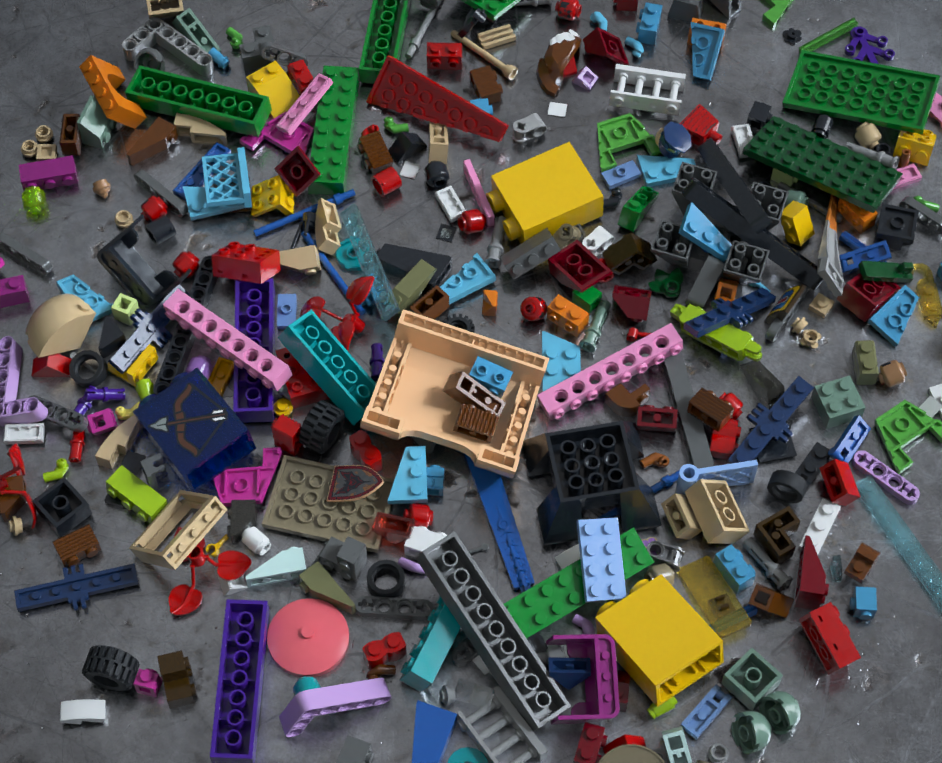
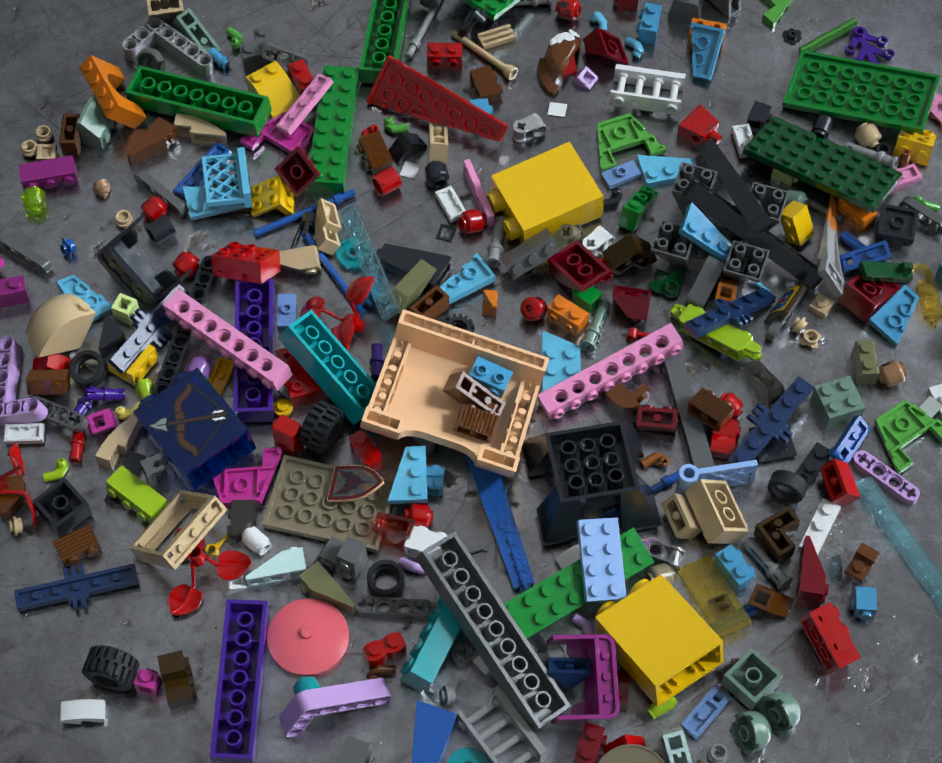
(48, 382): none -> reddish brown brick
(68, 247): none -> blue plate
(673, 140): dark blue piece -> none

